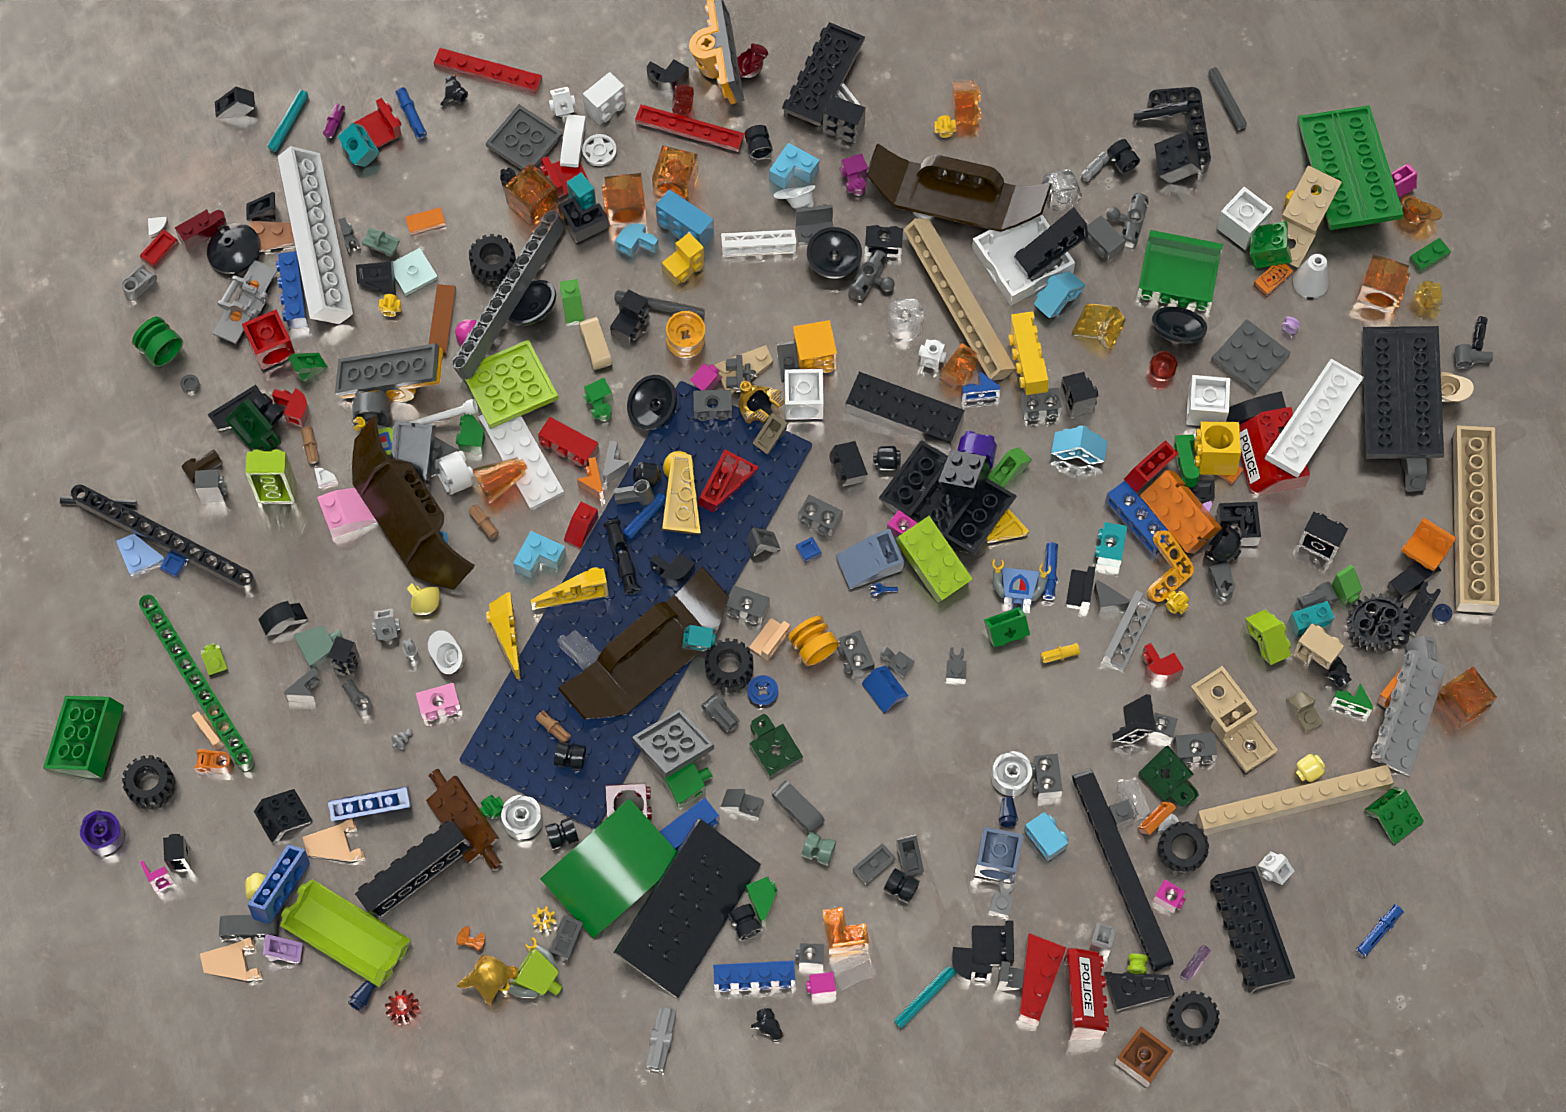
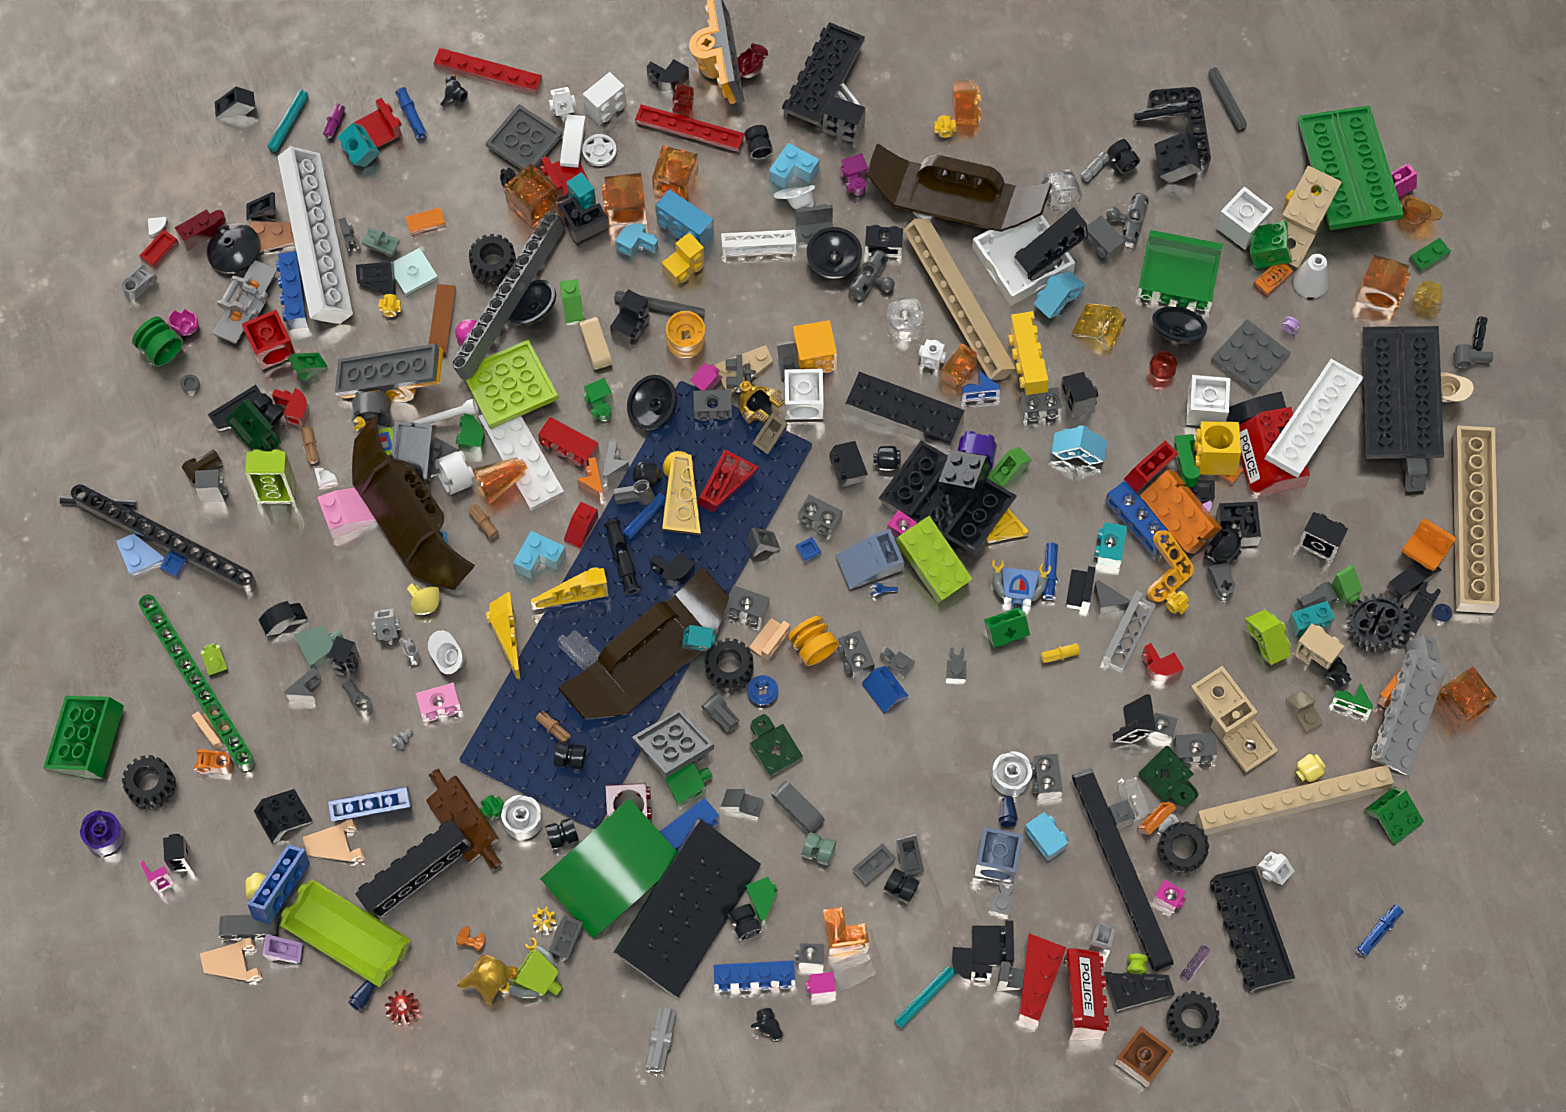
(183, 322): none -> dark pink hair

